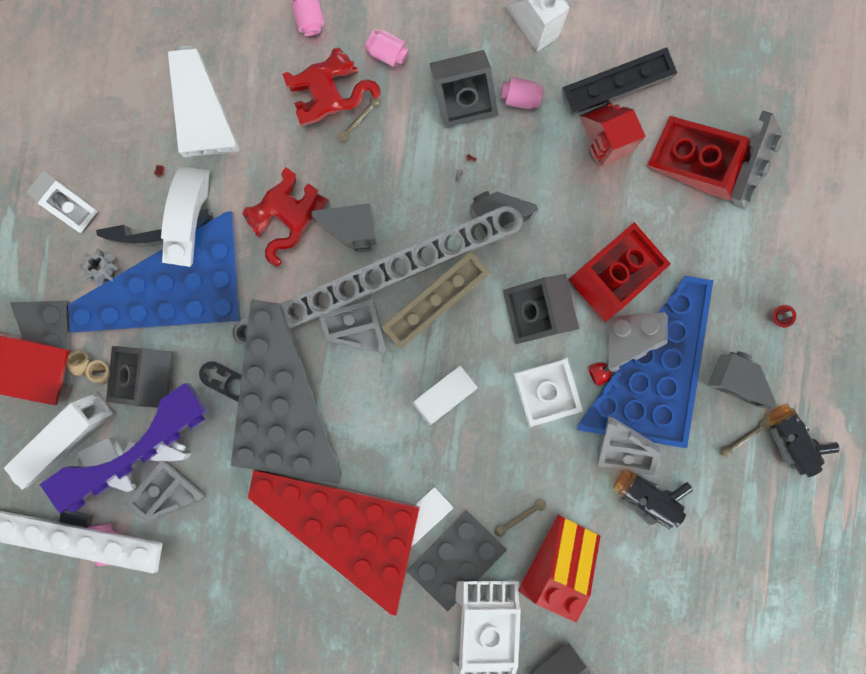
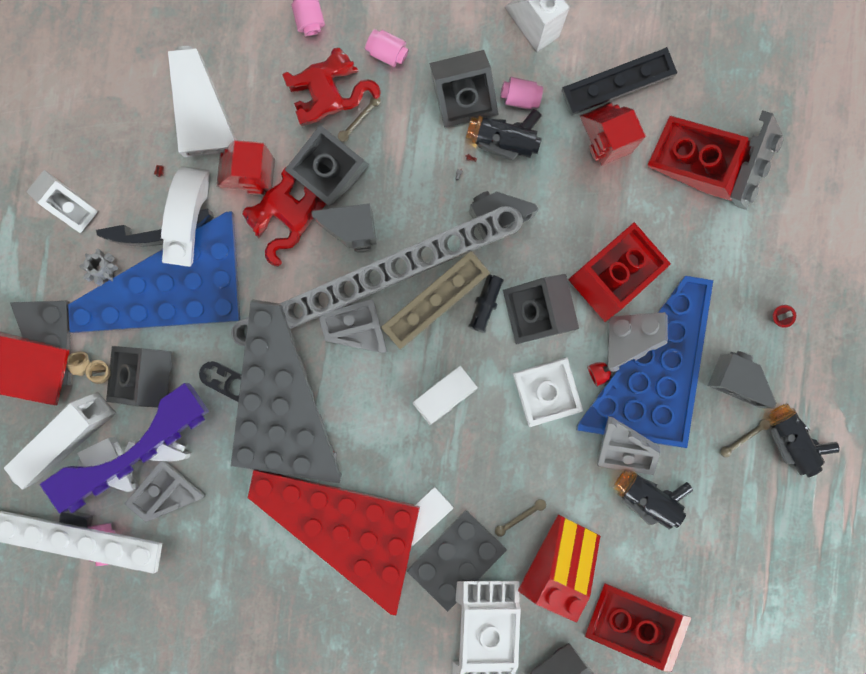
(246, 167): none -> red wedge
(326, 166): none -> dark grey slope
(486, 303): none -> black pin
(505, 138): none -> black piece
(638, 627): none -> red slope

